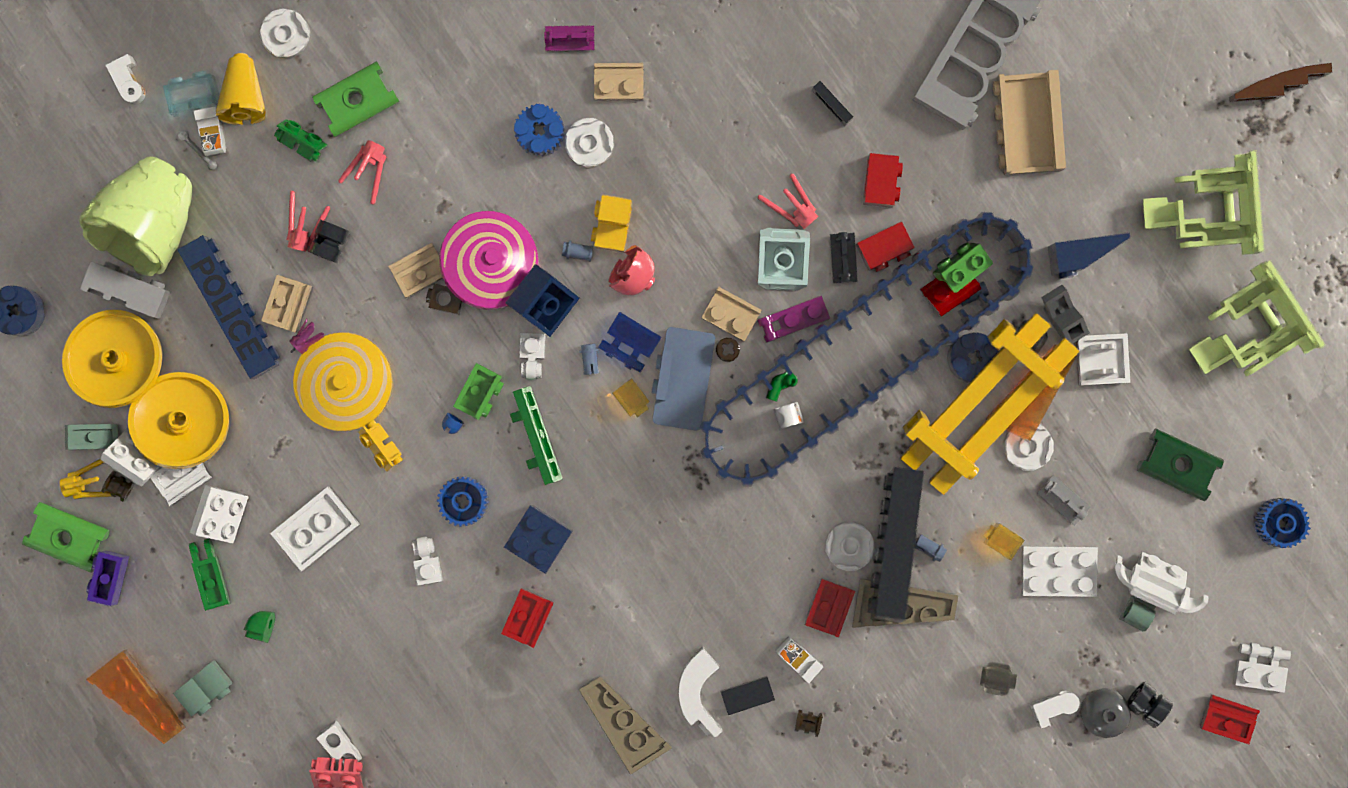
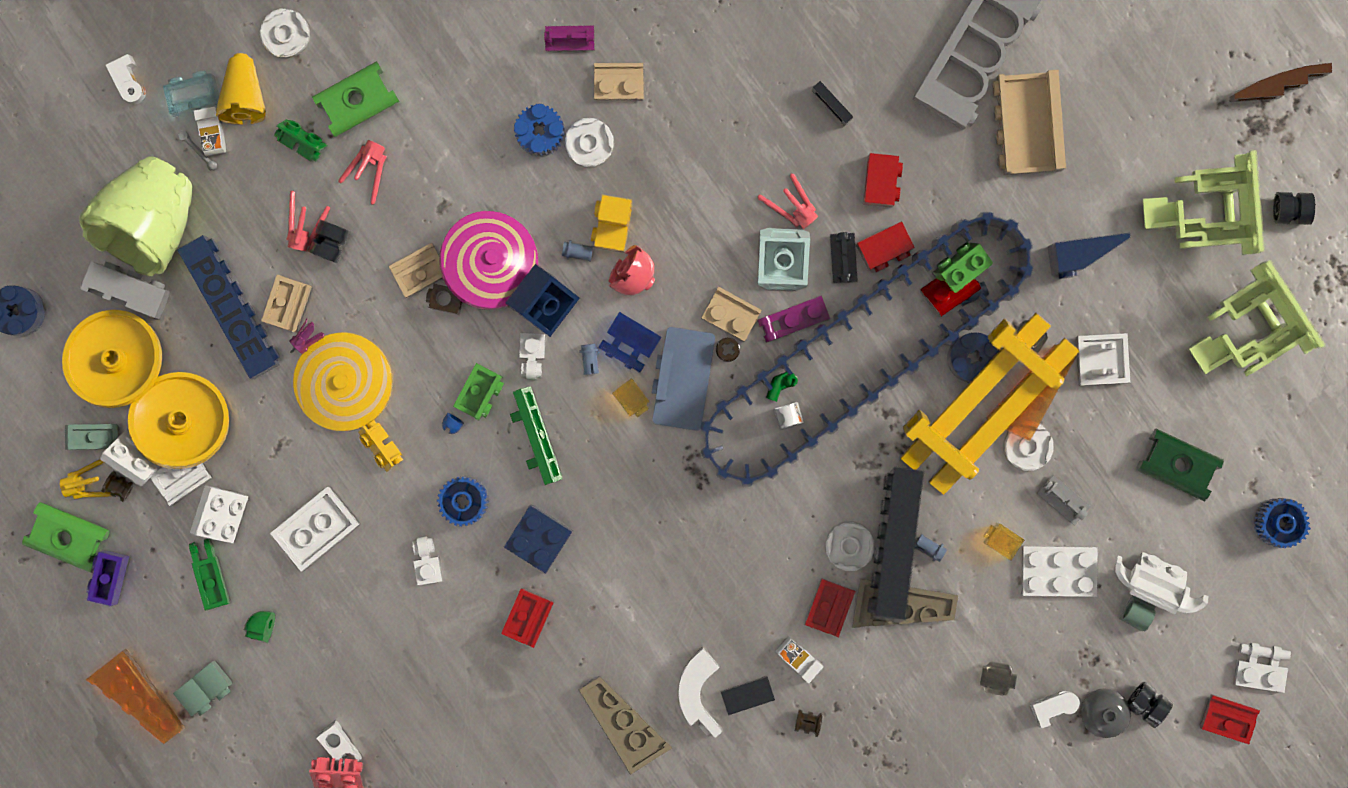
(1064, 315): dark grey brick -> none
(1297, 208): none -> black wheel

